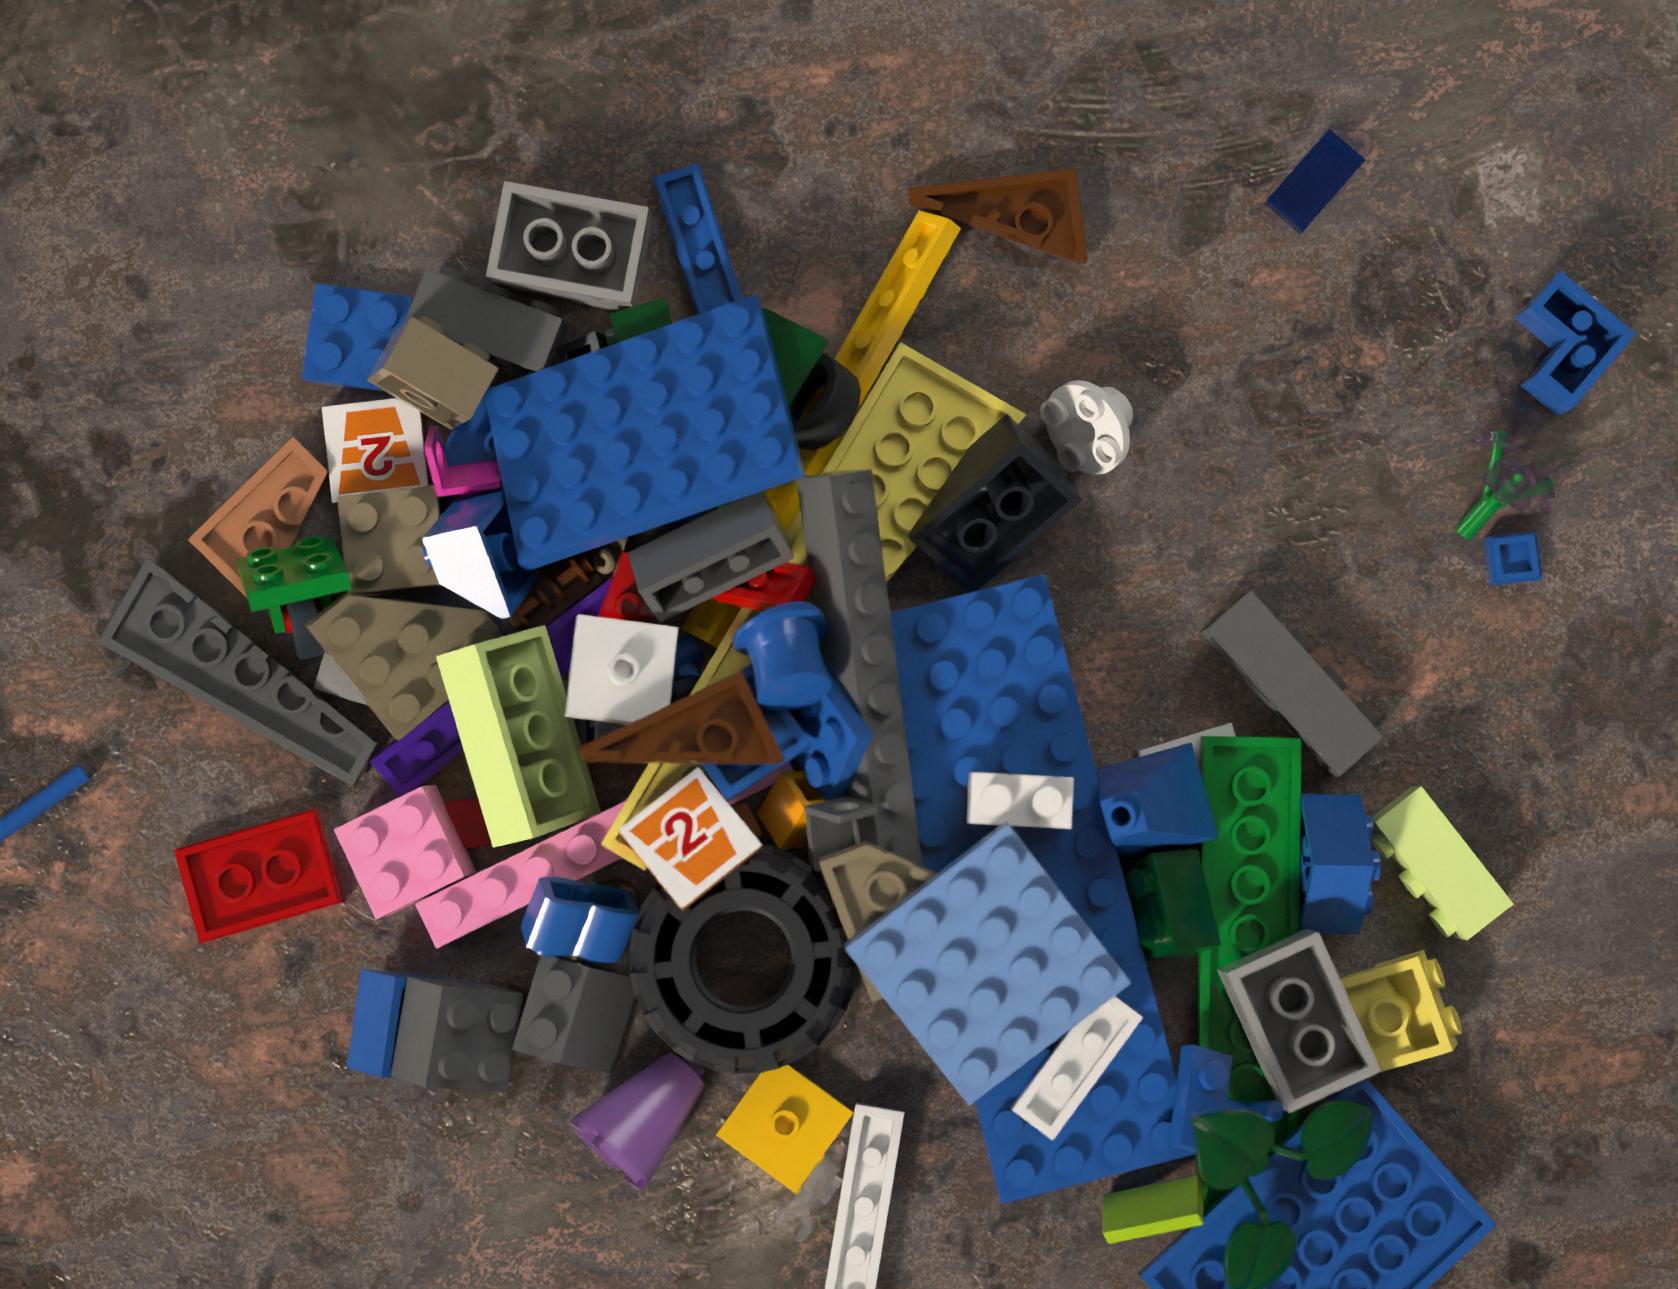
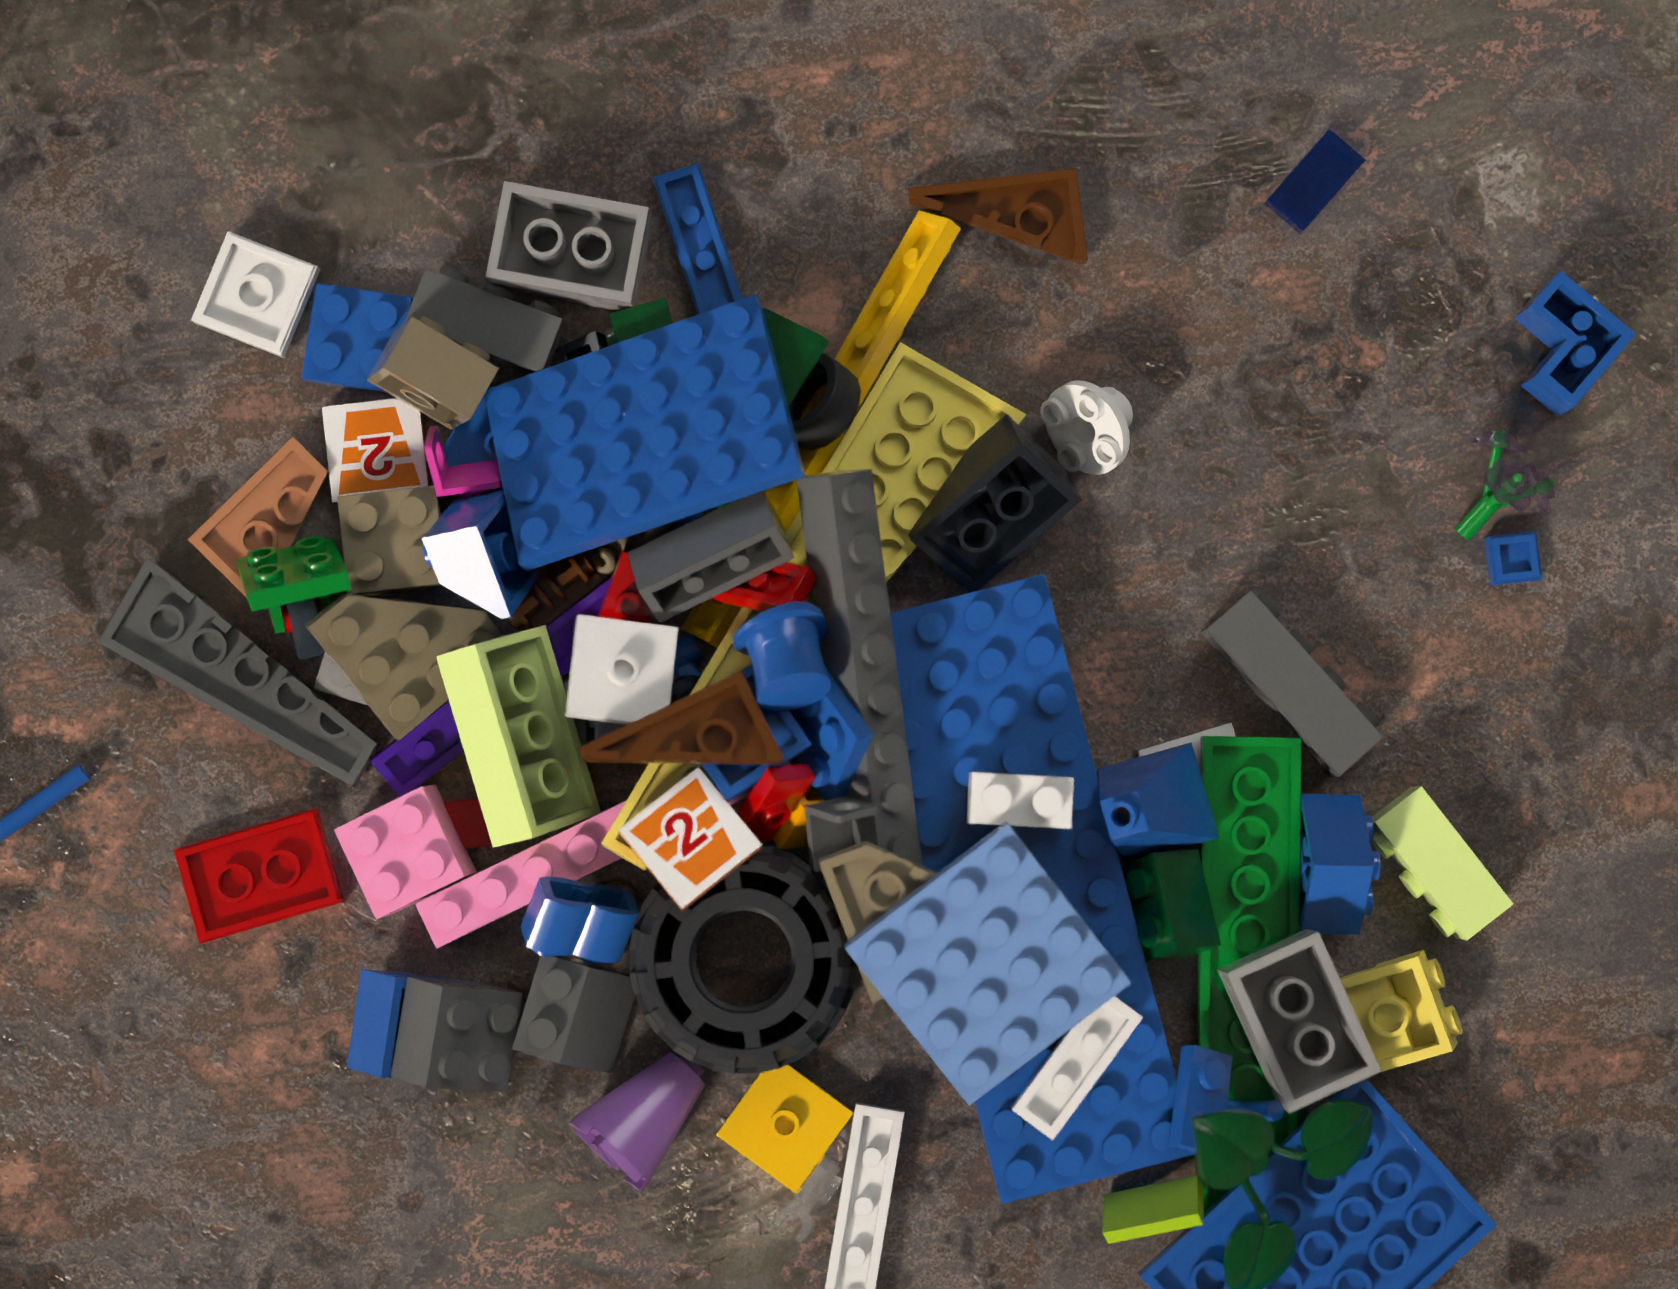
(255, 294): none -> white plate
(774, 799): none -> red plate

